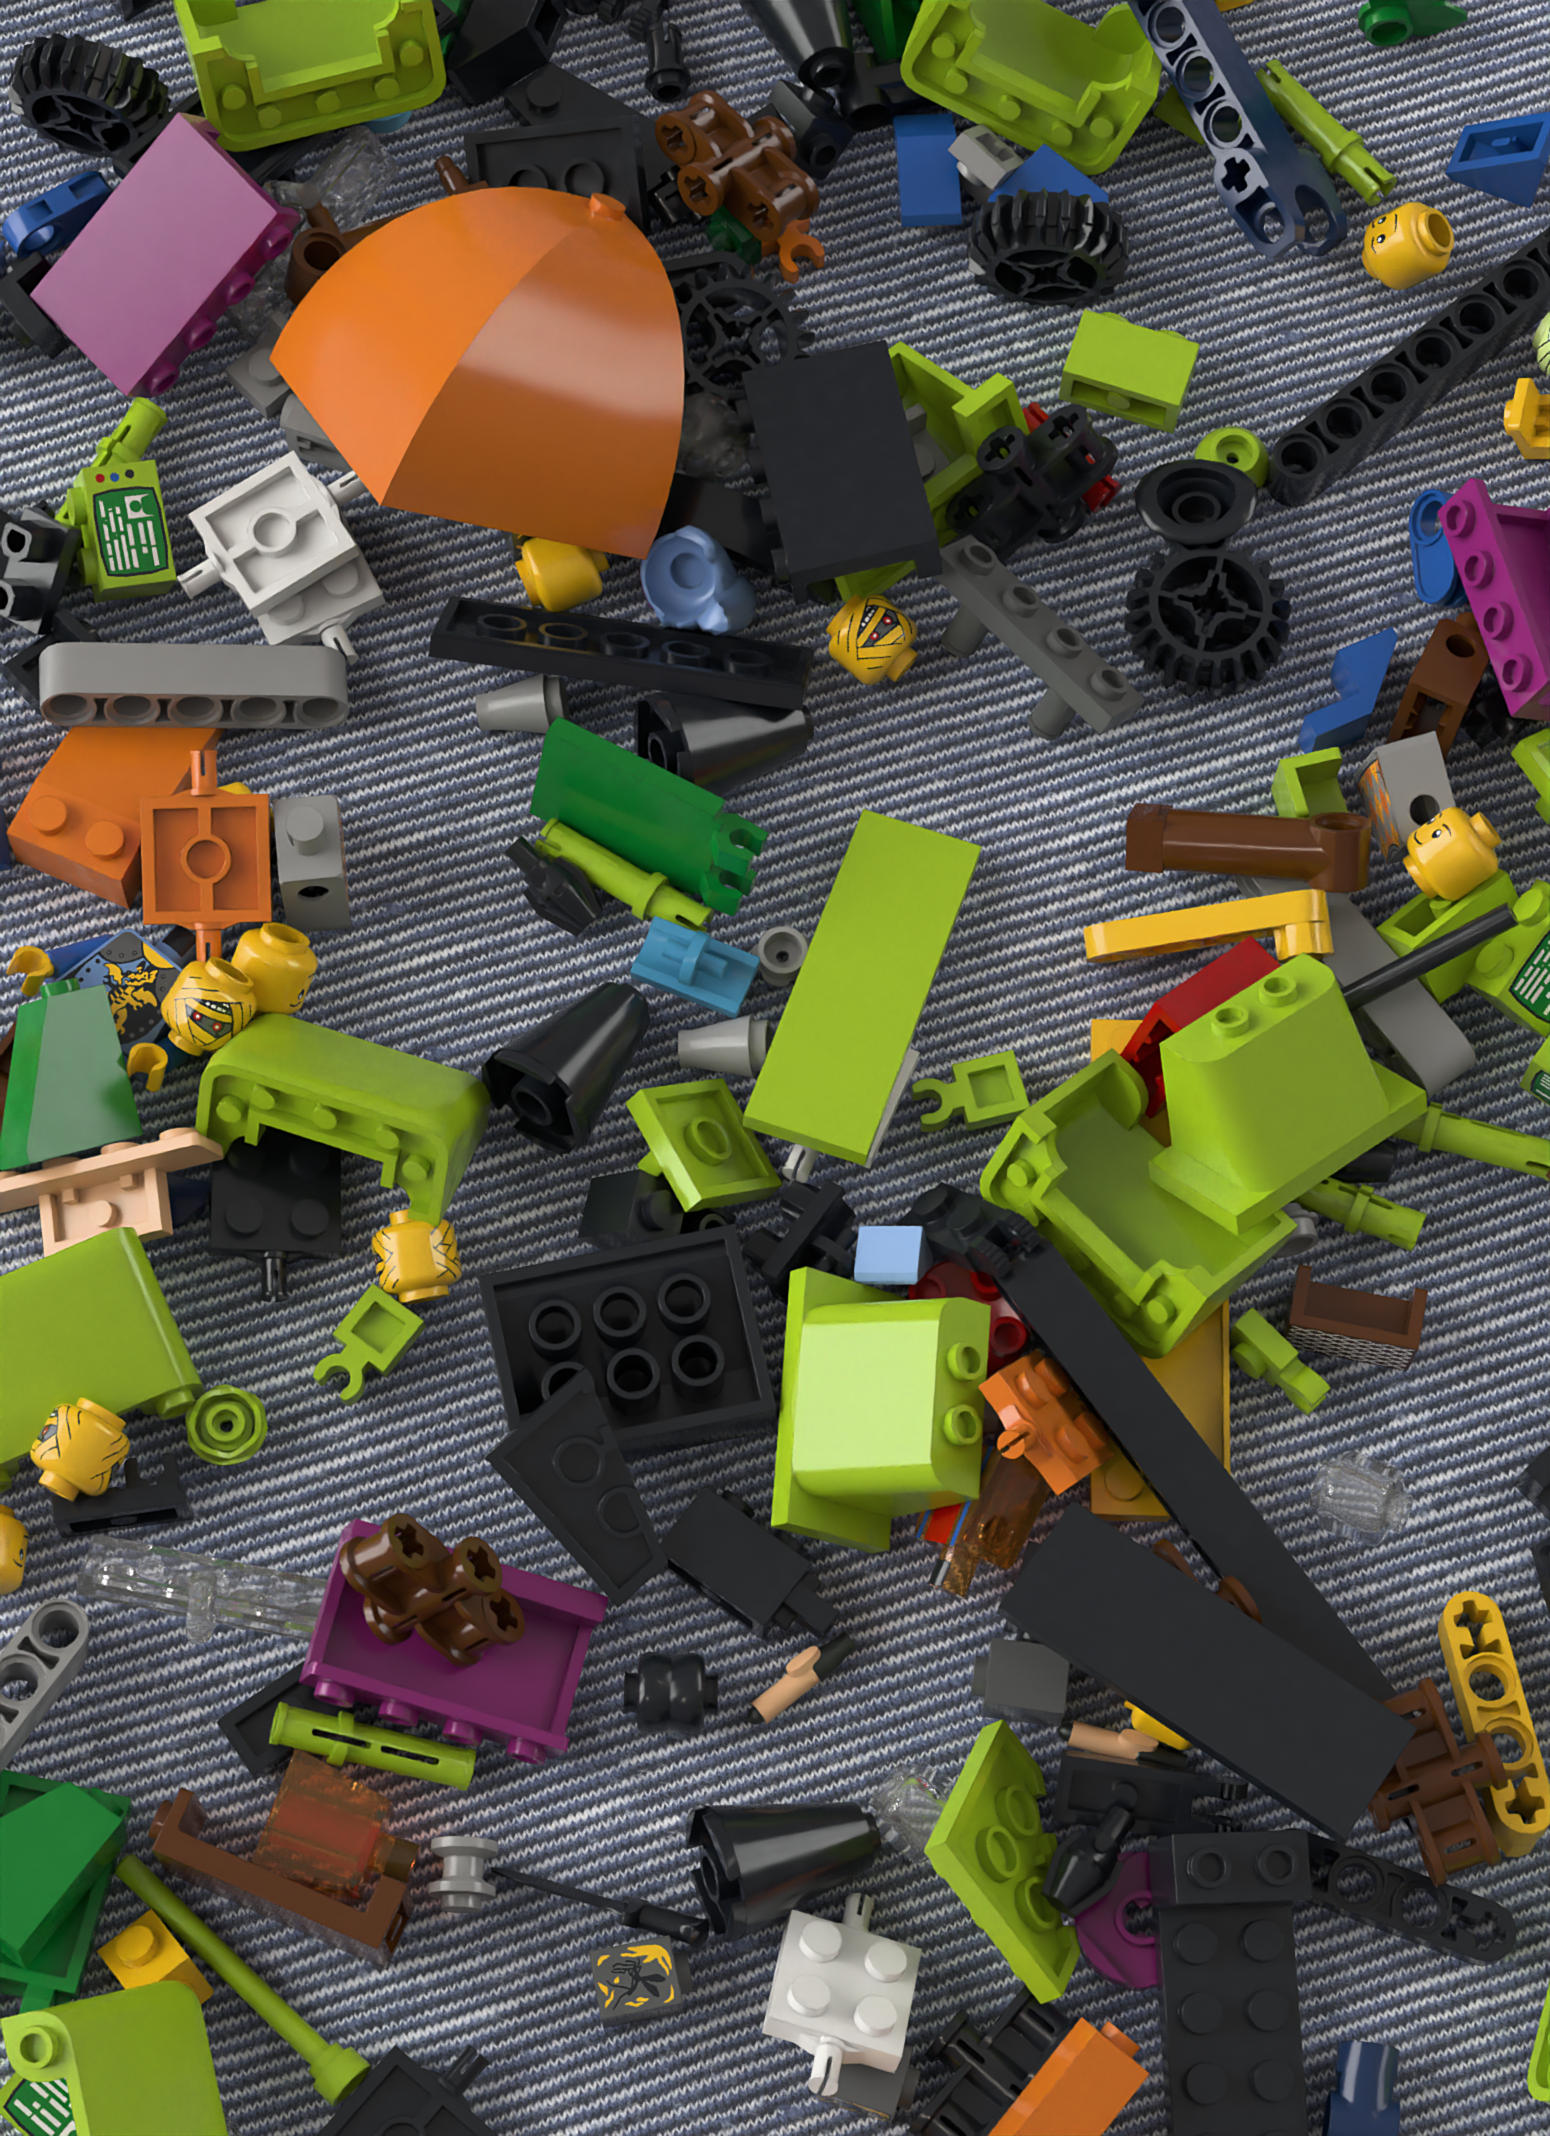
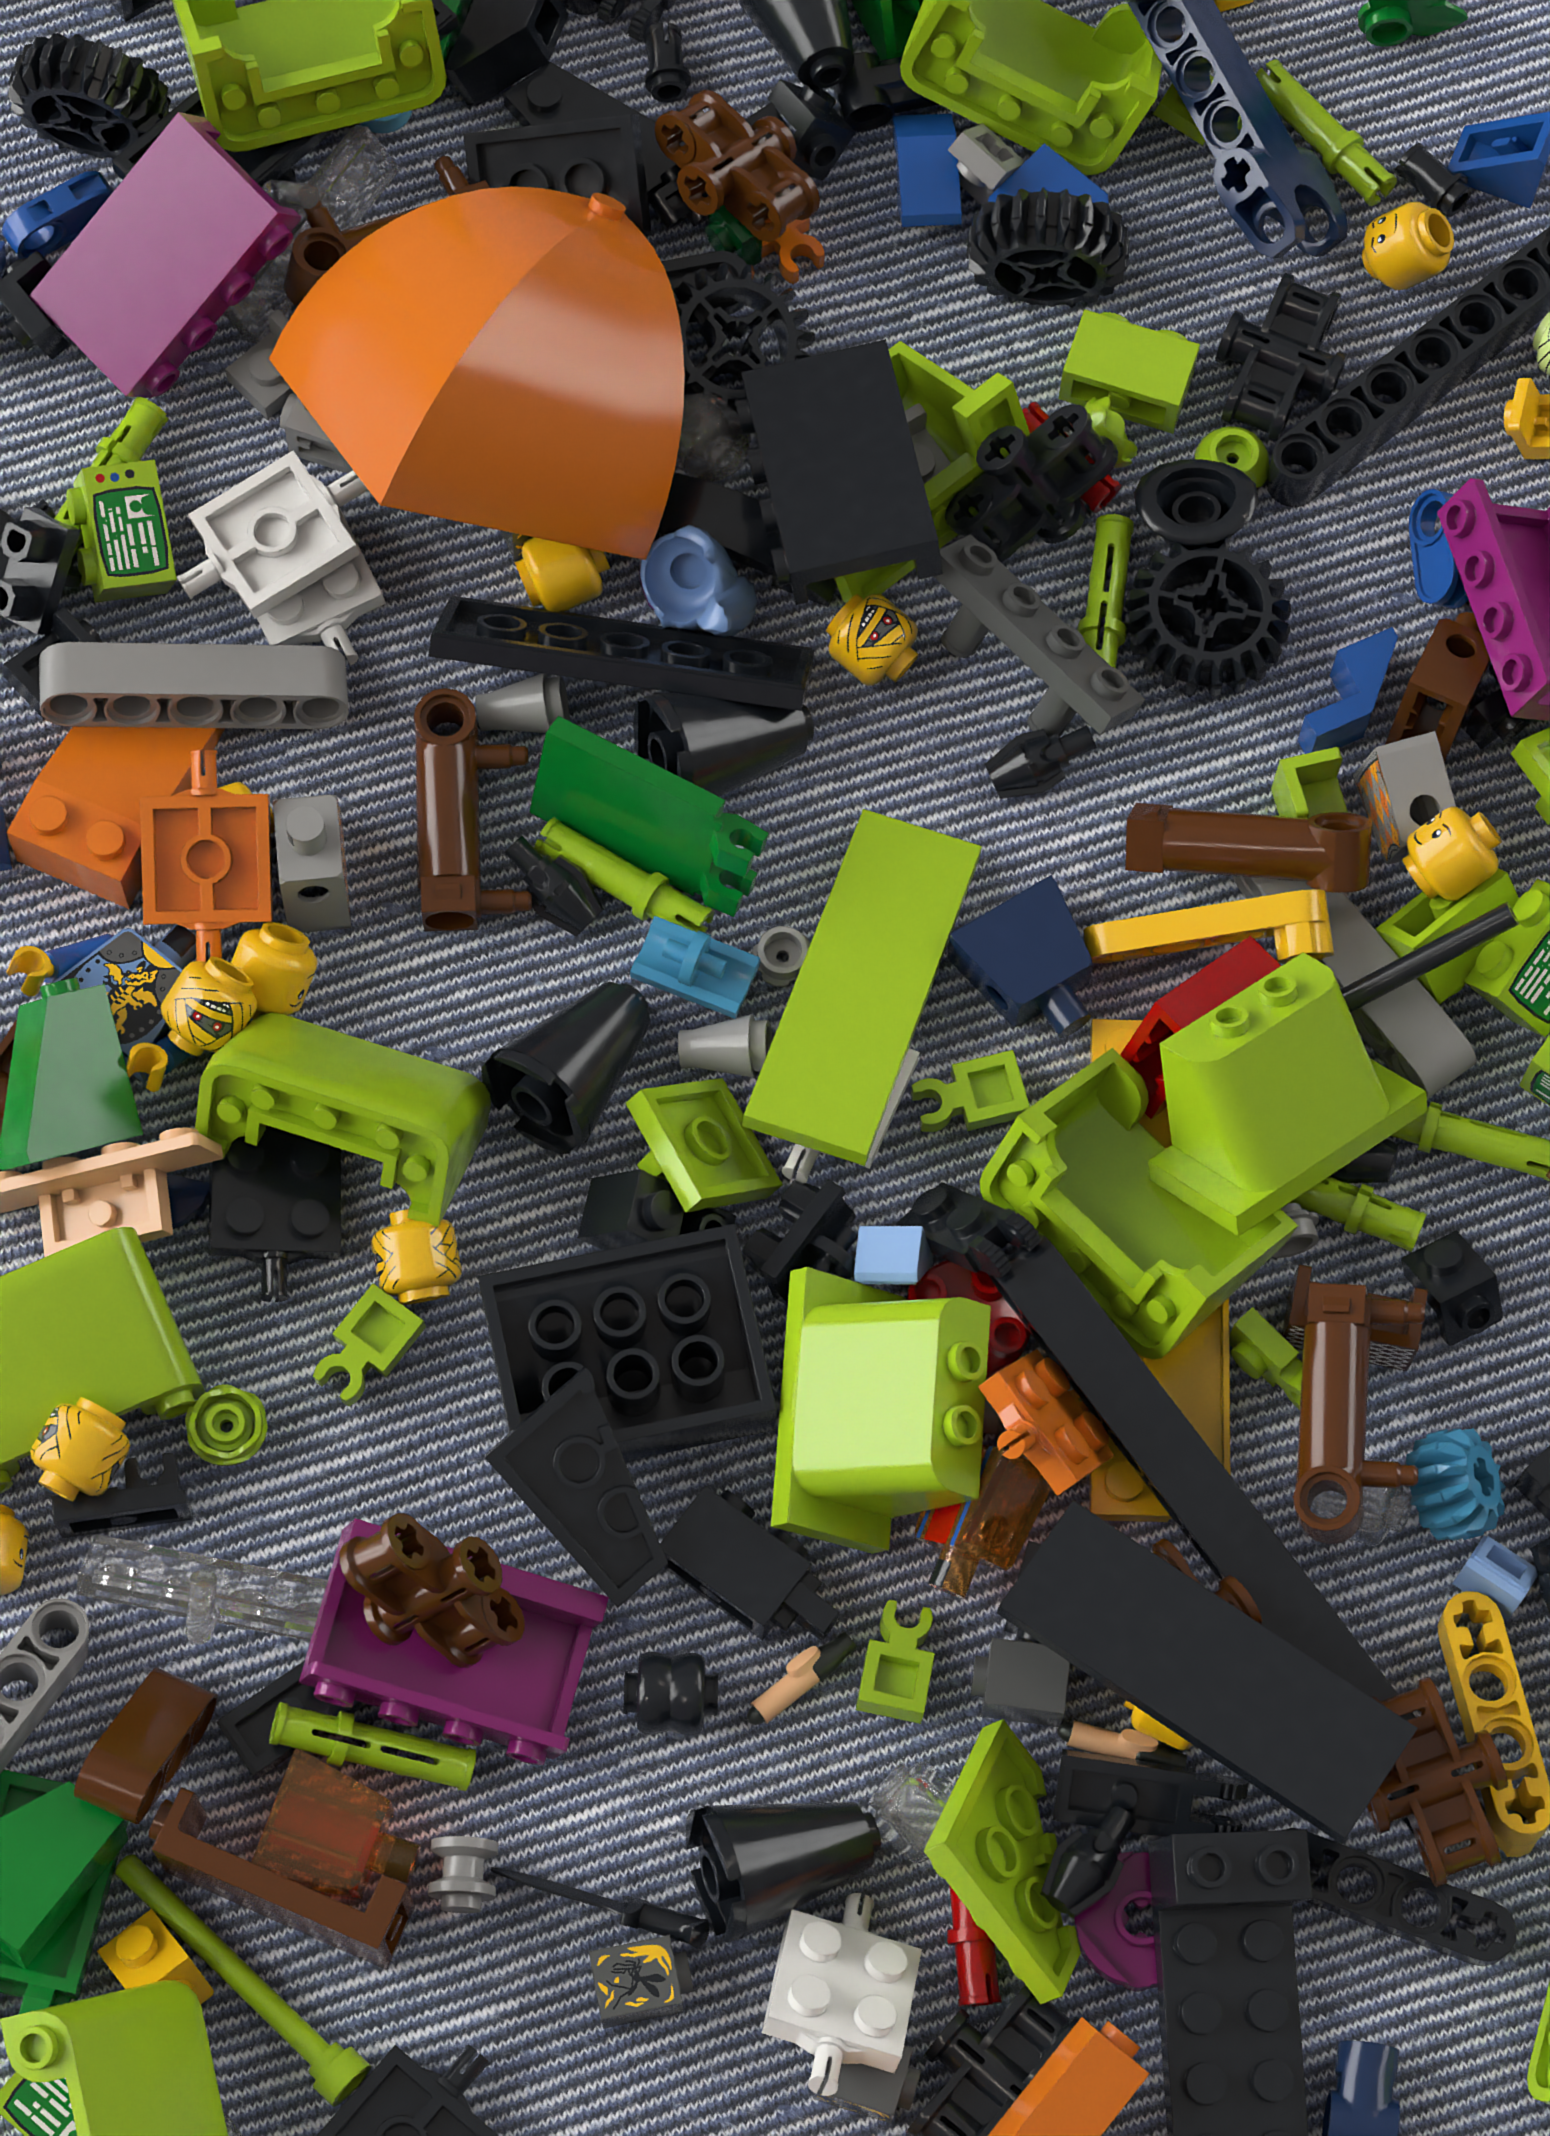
(145, 1745): none -> reddish brown beam
(450, 815): none -> reddish brown piece
(895, 1672): none -> lime plate
(974, 1958): none -> red pin
(1027, 958): none -> dark blue torso
(1035, 762): none -> black piece
(1110, 544): none -> lime pin
(1112, 426): none -> lime plate
(1281, 357): none -> black axle
(1336, 1405): none -> reddish brown piece
(1434, 180): none -> black pin
(1456, 1484): none -> dark azure gear
(1458, 1286): none -> black bracket
(1498, 1575): none -> light blue slope

